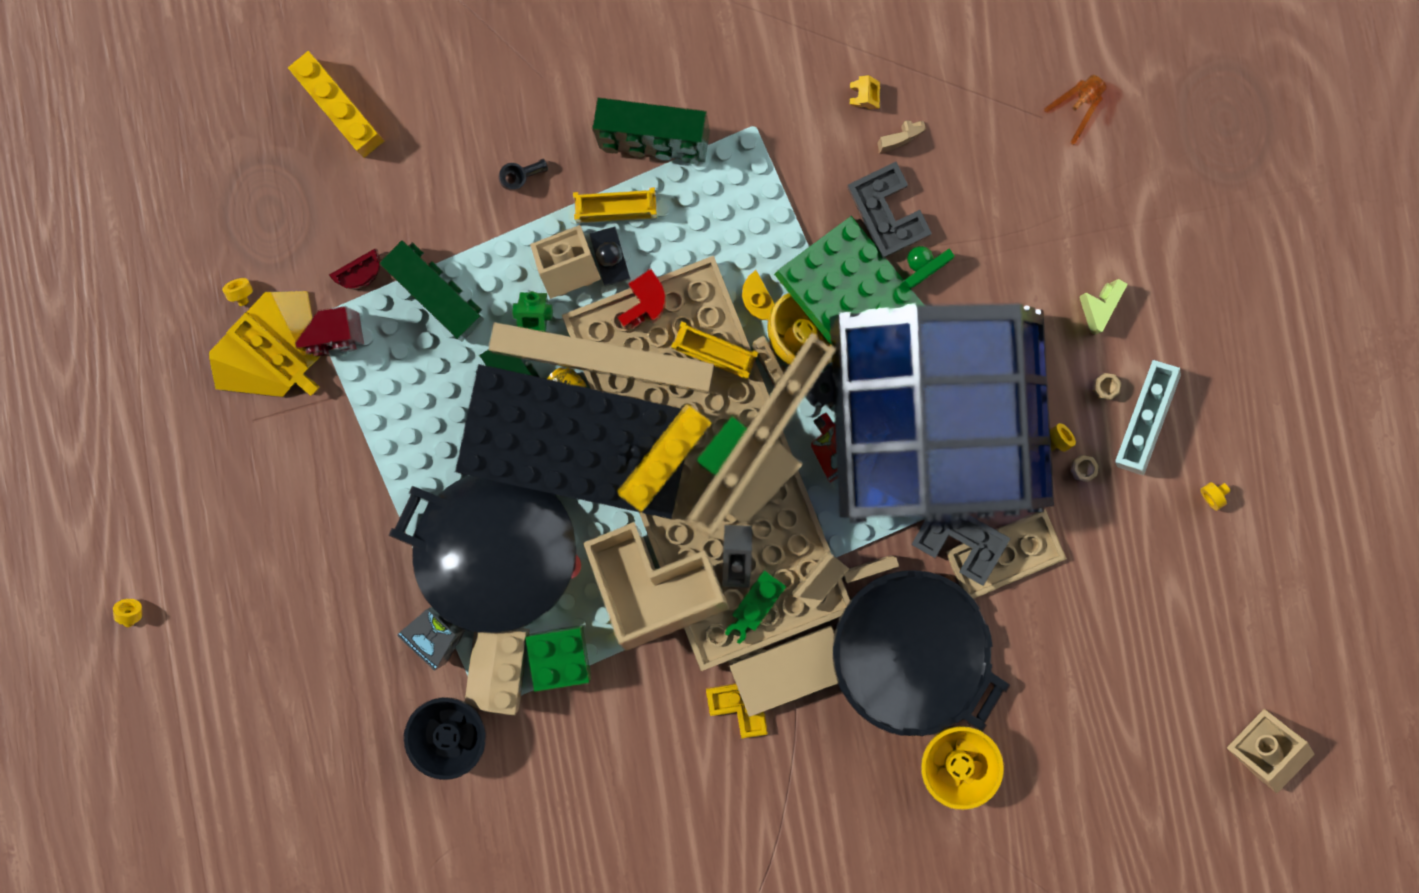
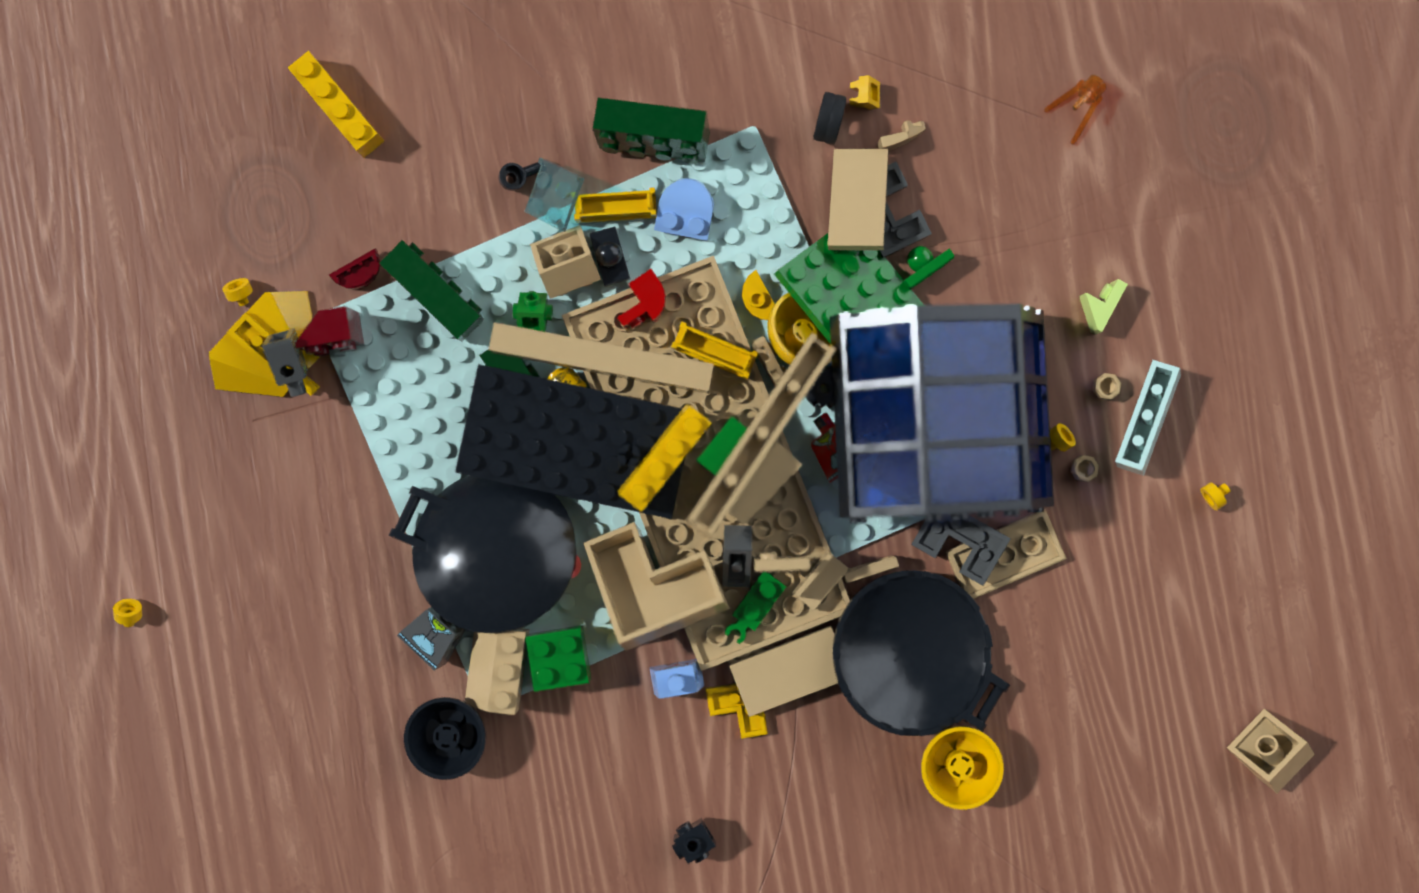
(281, 351): none -> dark grey torso
(554, 194): none -> clear light blue piece
(676, 678): none -> light blue torso
(685, 209): none -> light blue slope
(693, 832): none -> black brick
(771, 562): none -> tan wing
(829, 118): none -> black tyre
(858, 199): none -> tan tile

